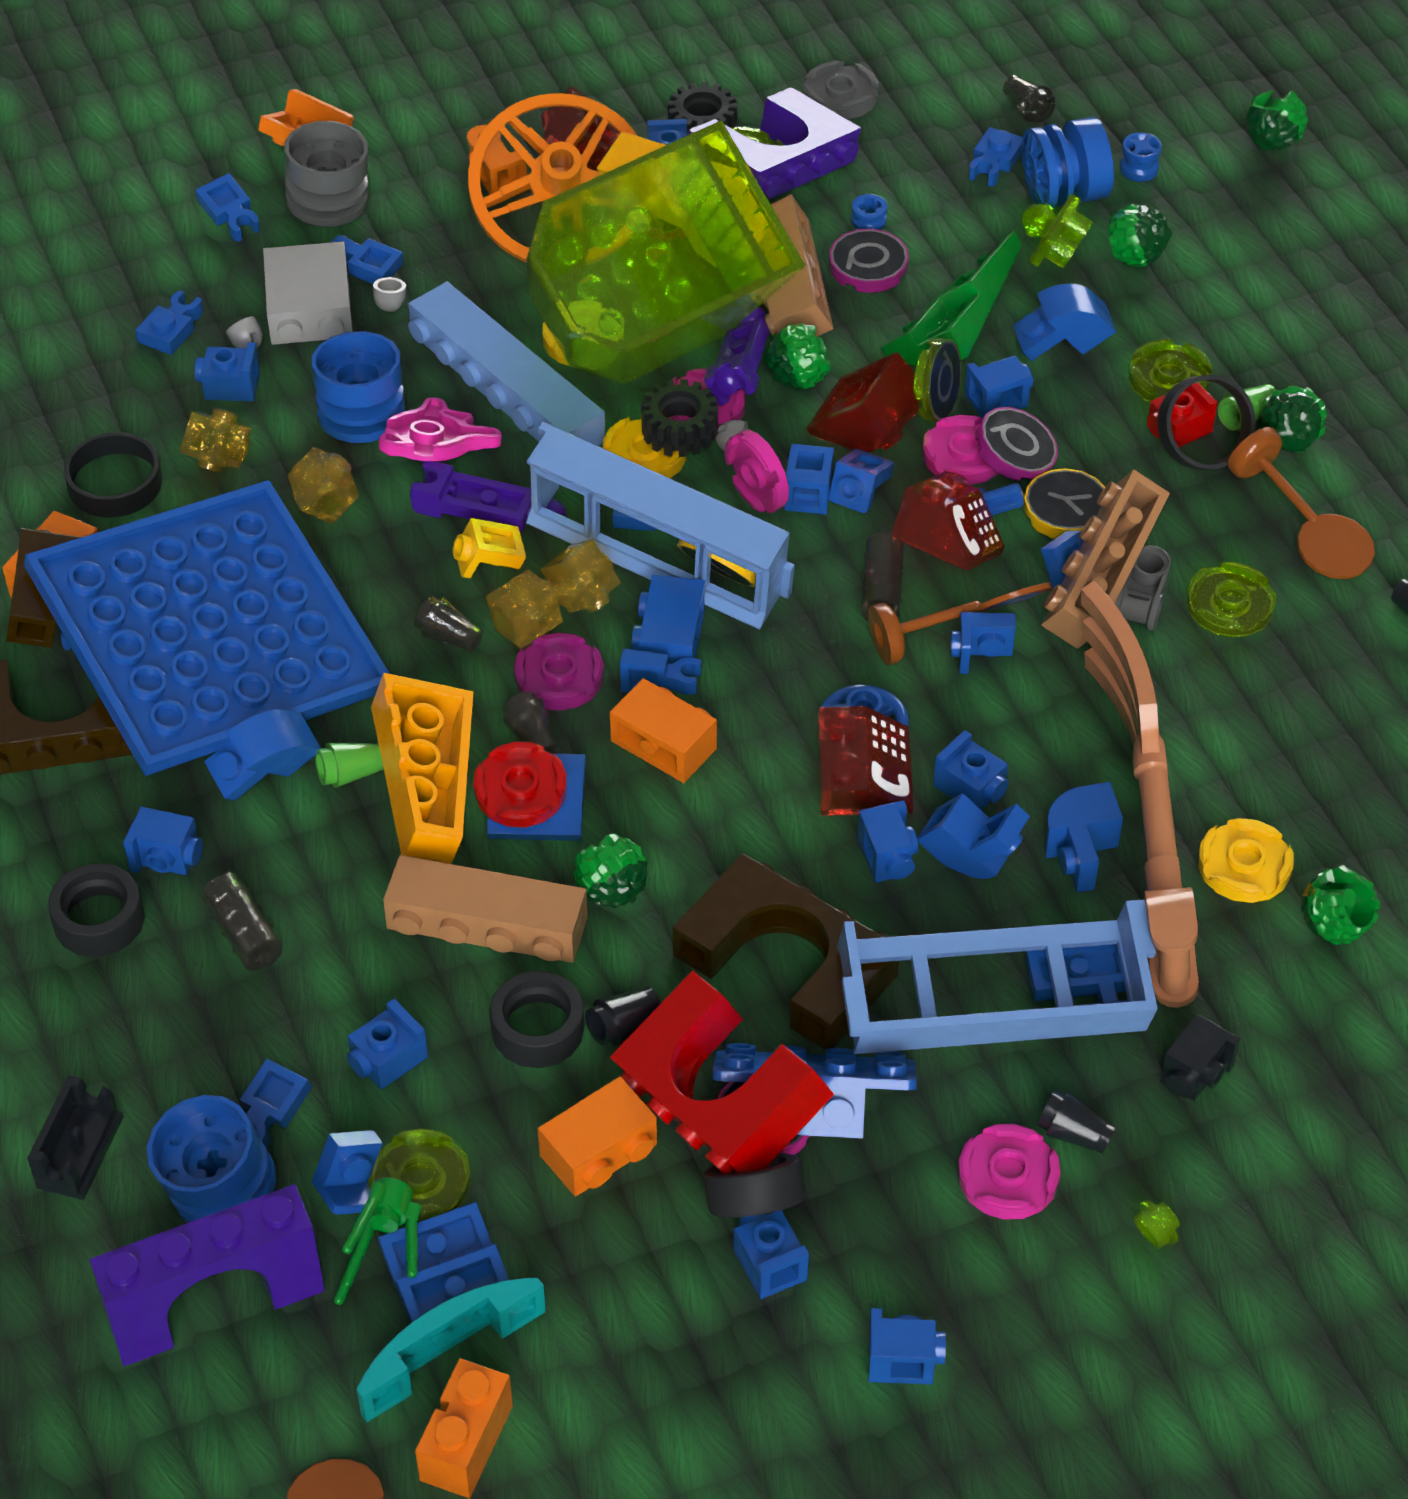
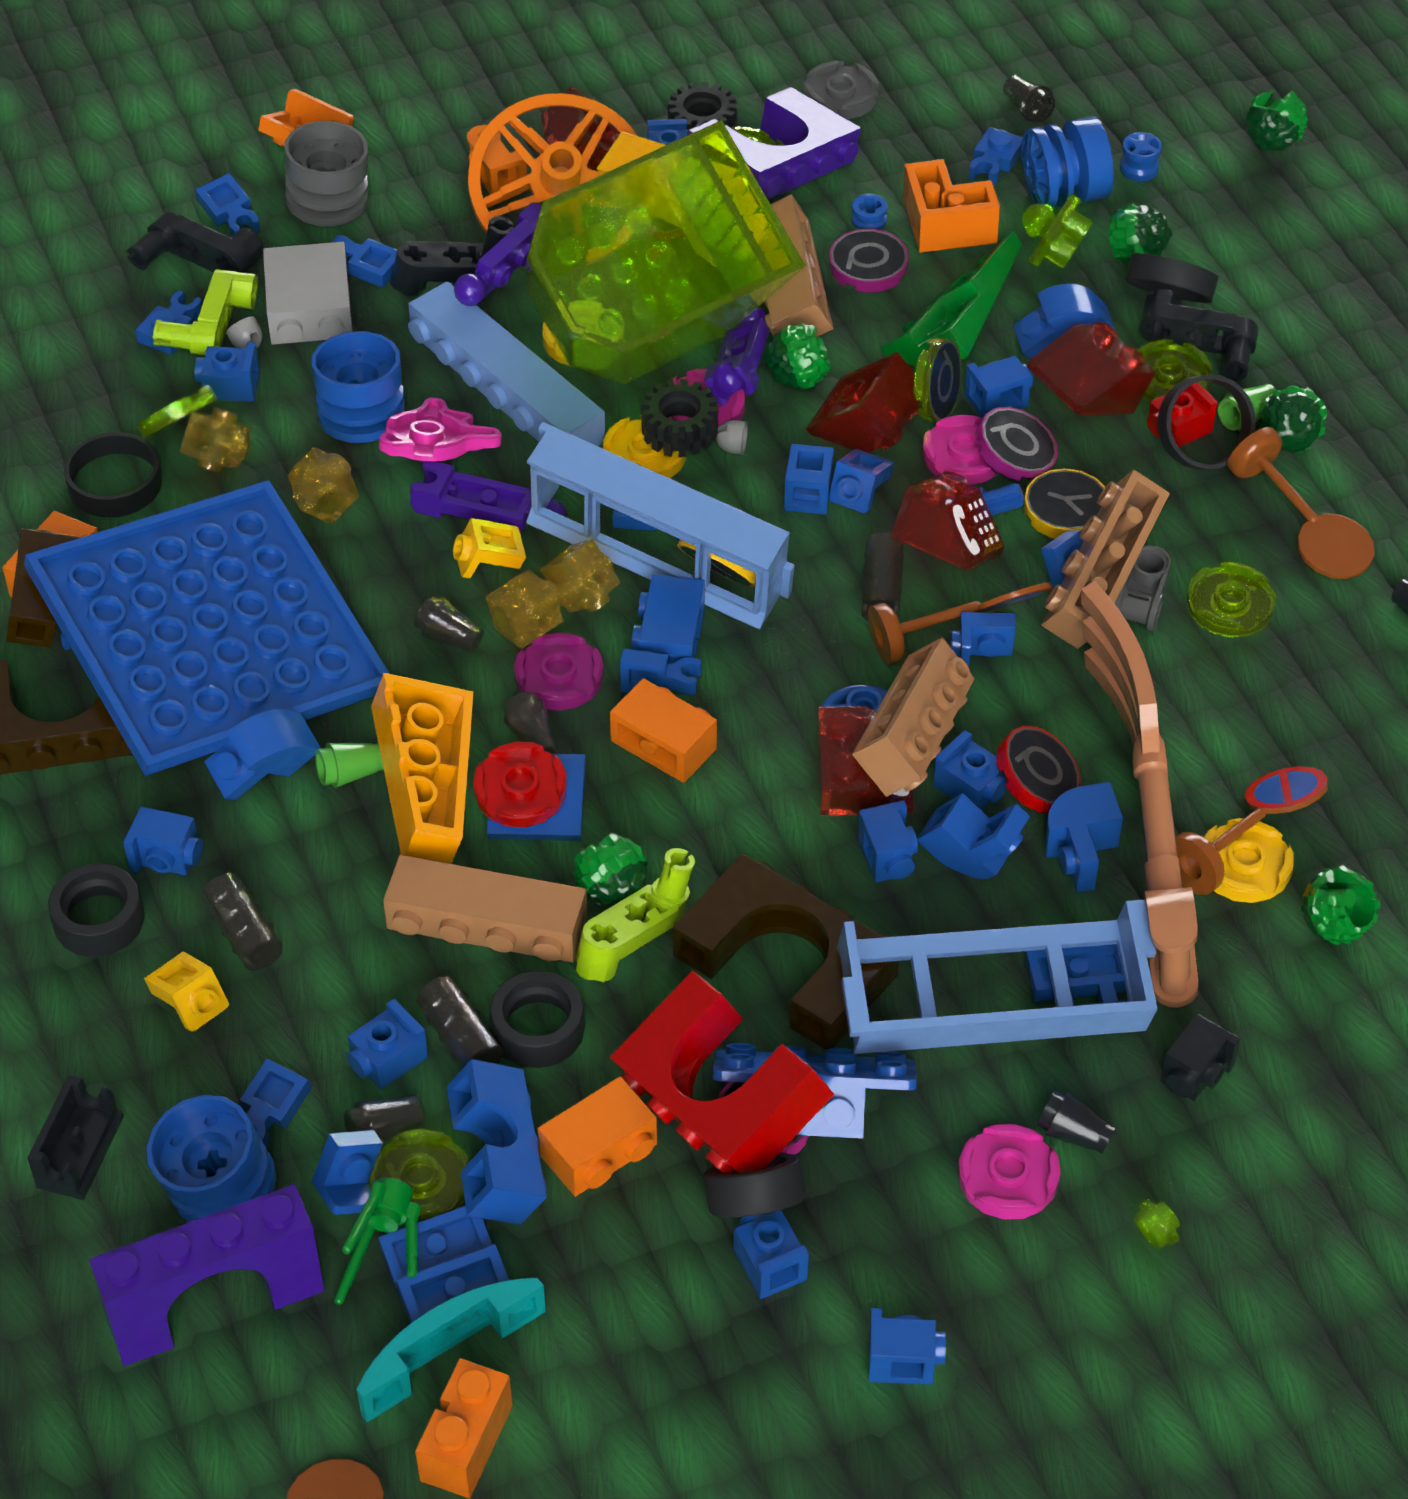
(176, 411): none -> clear neon green tile
(190, 989): none -> yellow bracket
(196, 244): none -> black beam
(225, 292): none -> lime beam
(384, 1116): none -> clear smoke cone
(389, 293): light grey hinge -> none
(442, 261): none -> black beam
(458, 1022): none -> clear smoke axle
(499, 262): none -> dark purple plate
(506, 1174): none -> blue arch
(619, 929): none -> lime beam
(619, 1015): black cone -> none
(758, 471): dark pink tile -> none
(914, 718): none -> medium nougat brick
(948, 214): none -> orange brick
(1036, 767): none -> tile
(1093, 370): none -> clear red slope
(1167, 319): none -> black beam
(1182, 278): none -> black tyre
(1270, 794): none -> piece

